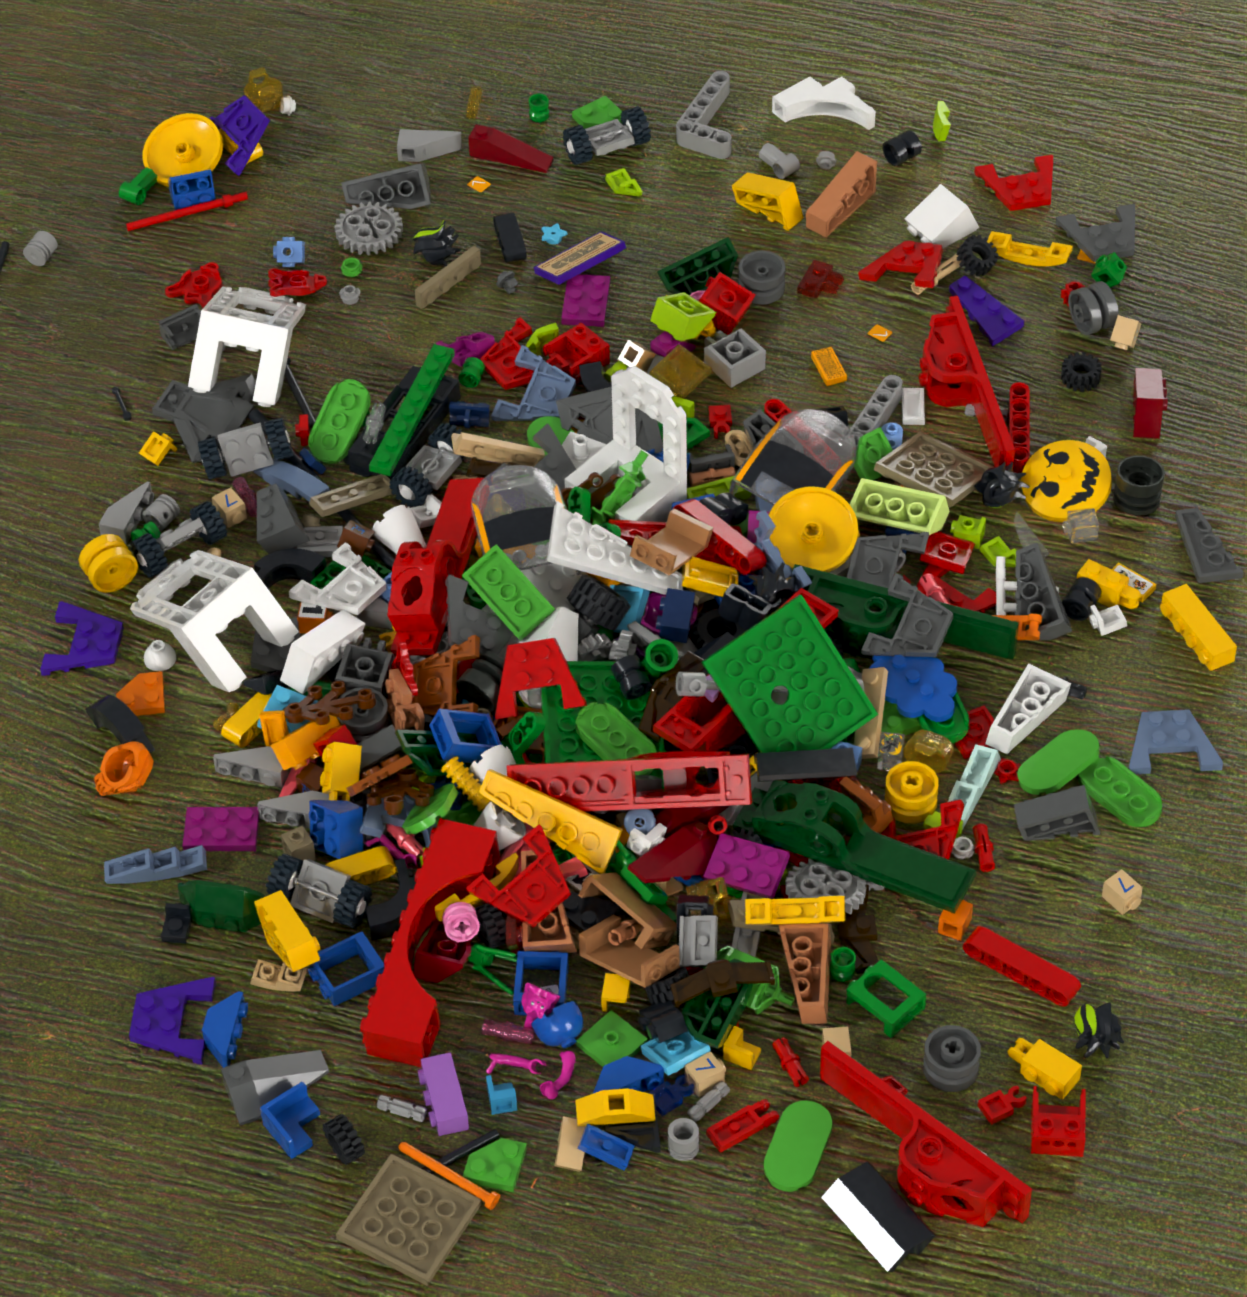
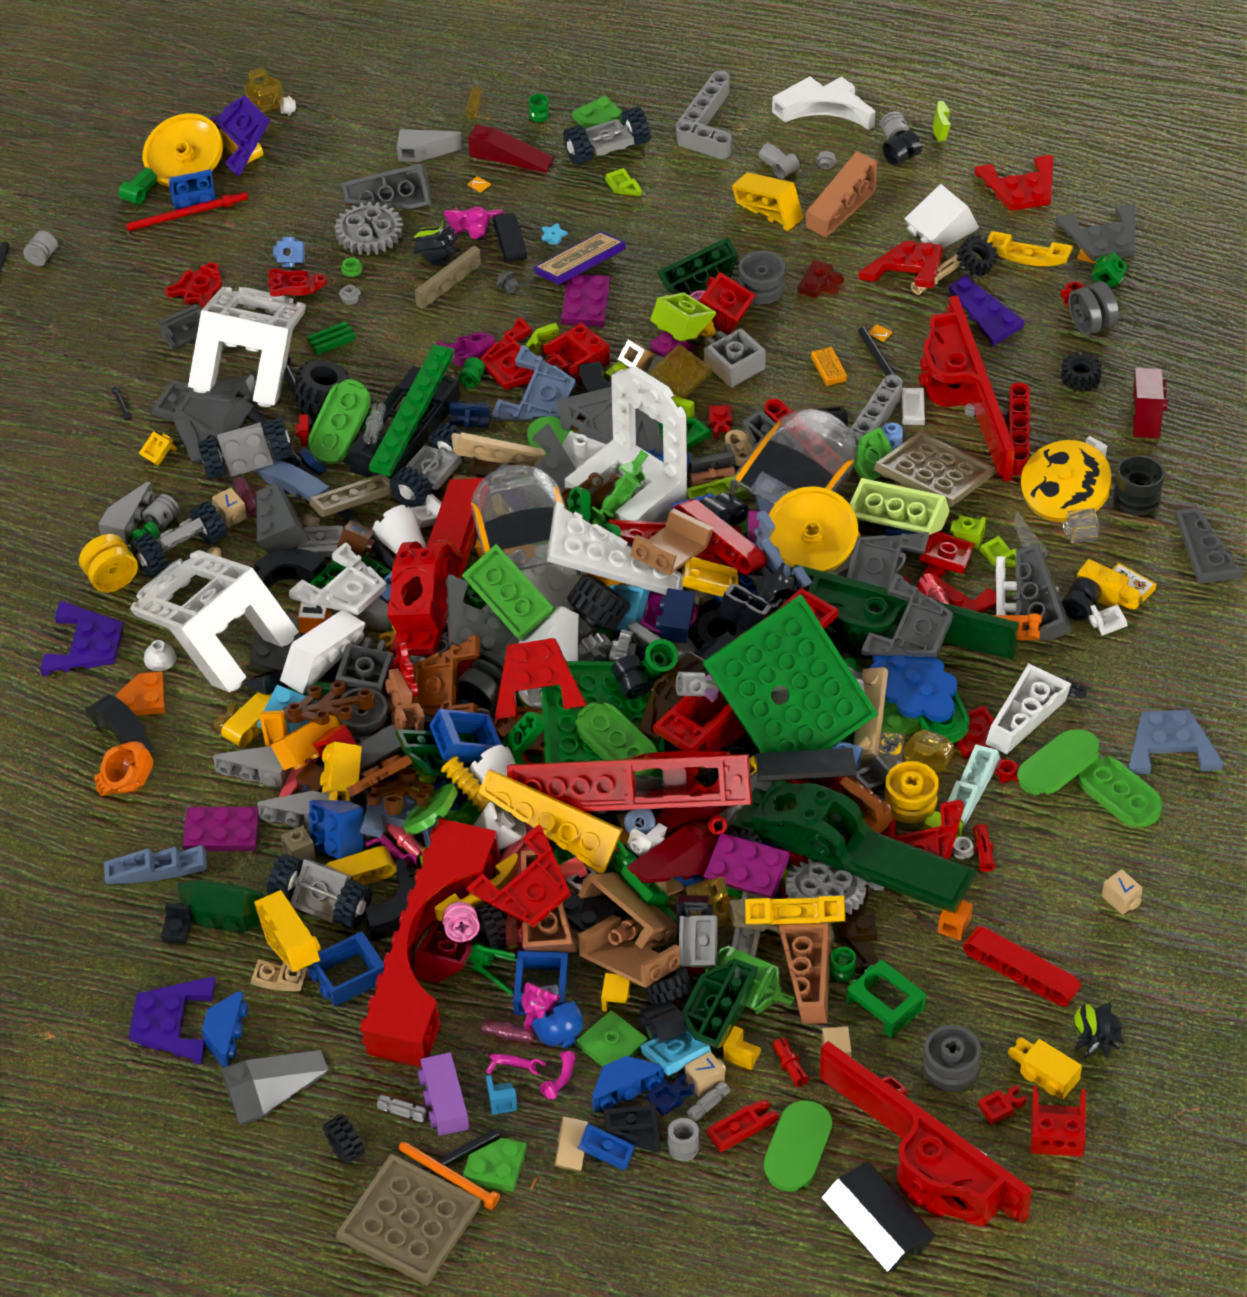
(287, 1115): blue panel -> none
(314, 383): none -> black tyre
(330, 338): none -> green tile
(472, 220): none -> dark pink animal
(615, 1107): yellow slope -> none
(721, 979): dark brown plate -> none
(874, 775): none -> dark grey bracket
(875, 351): none -> black bar
(893, 124): none -> light grey piece
(1000, 486): black hair -> none
(1057, 814): dark grey wedge -> none
(1125, 332): tan brick -> none
(1198, 627): yellow brick -> none

